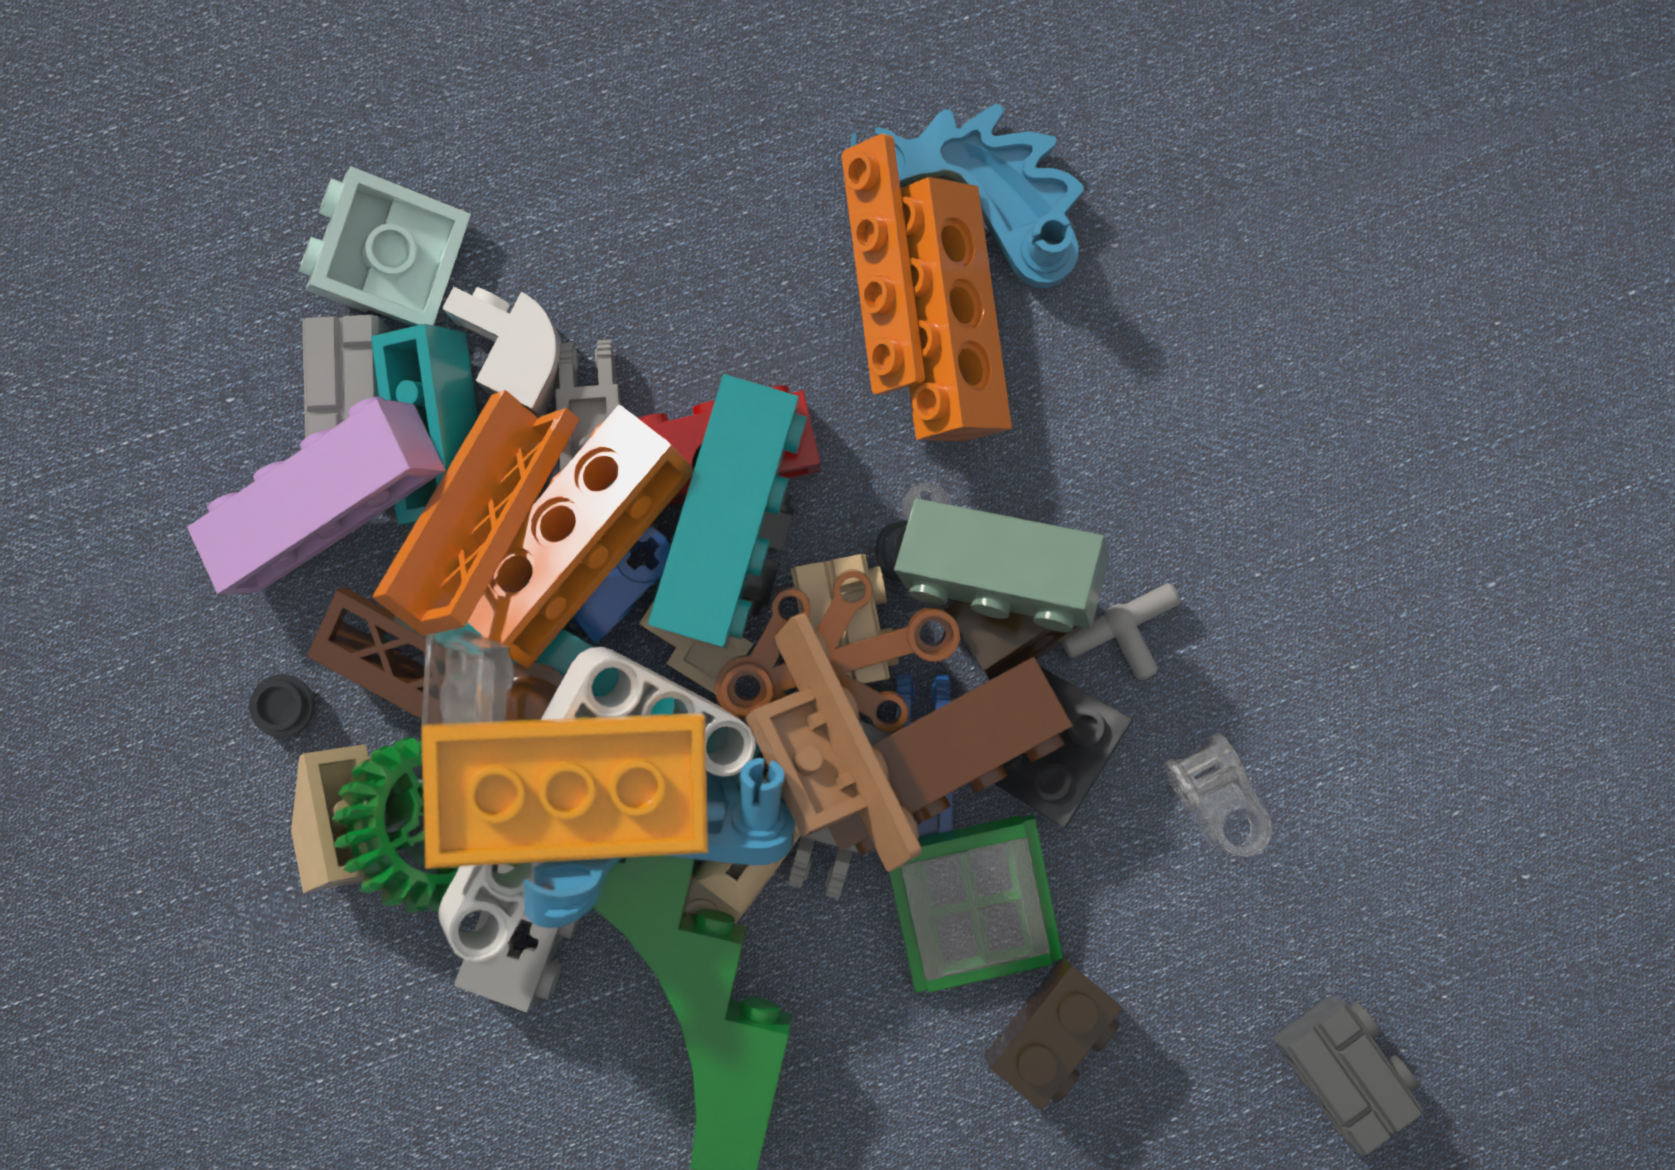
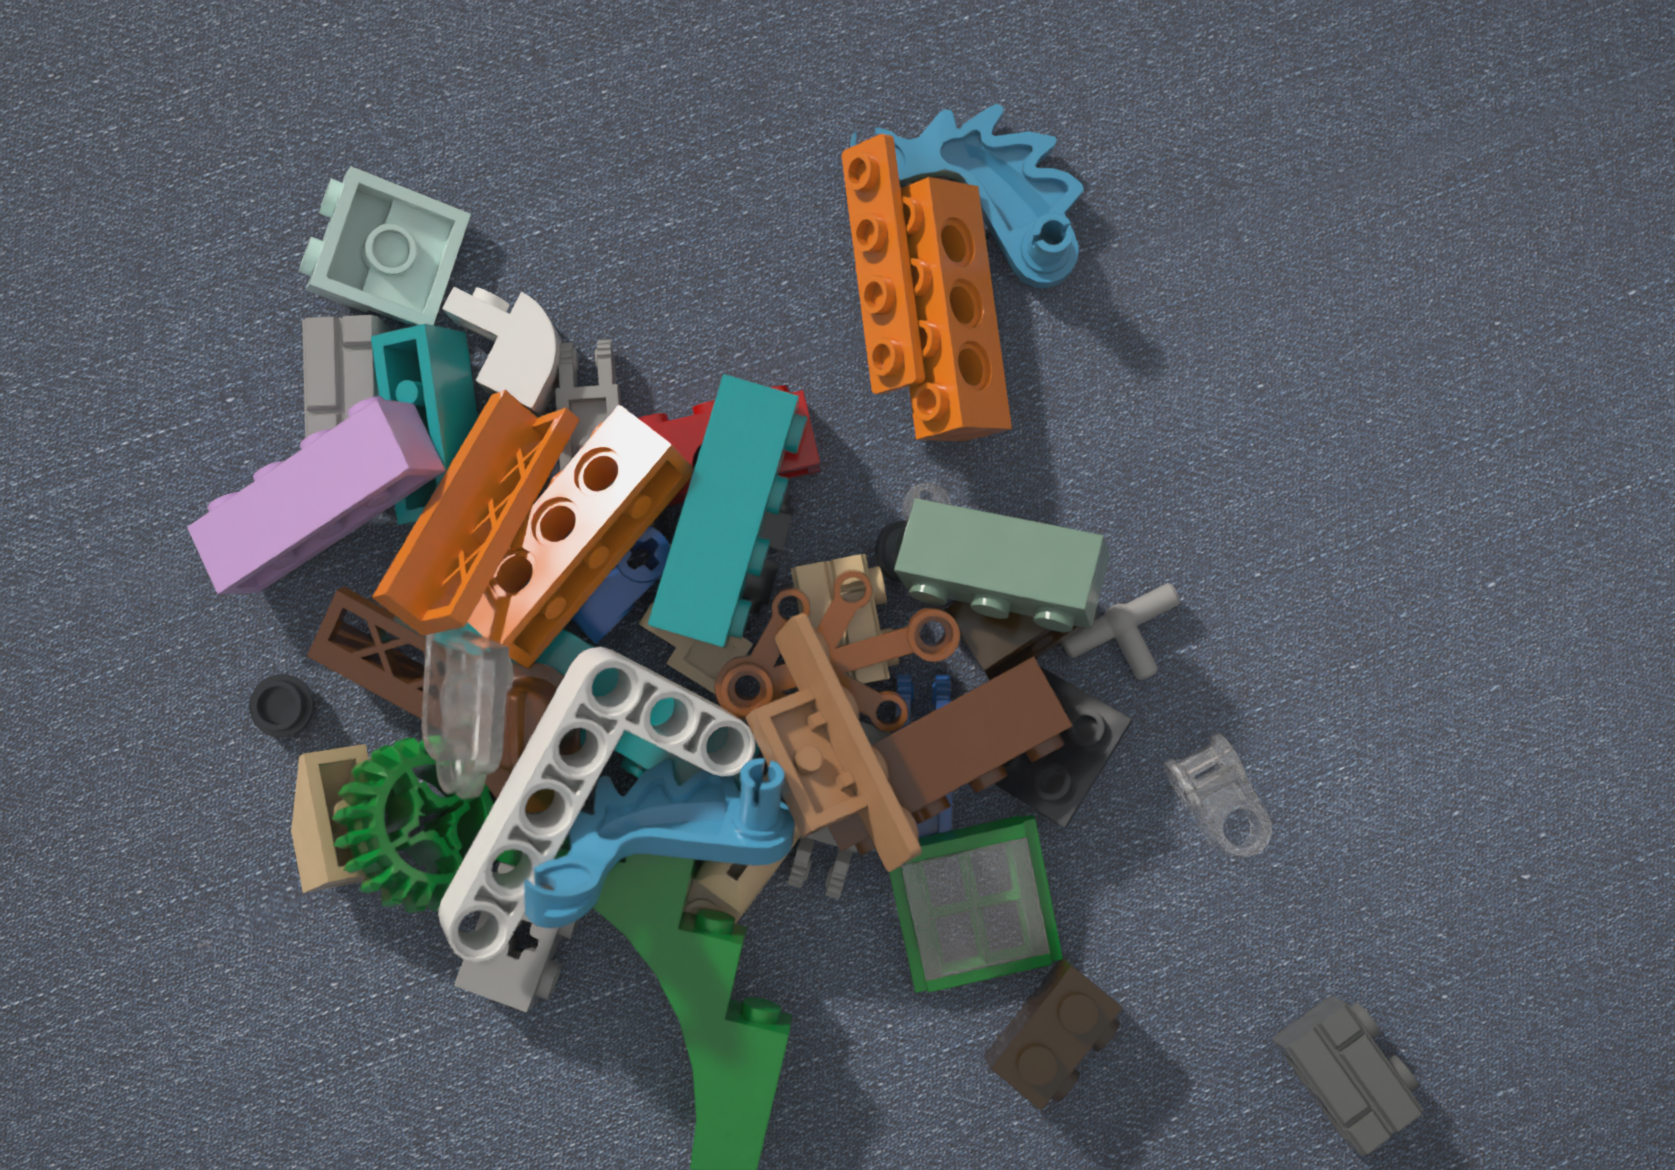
(564, 789): light orange tile -> none

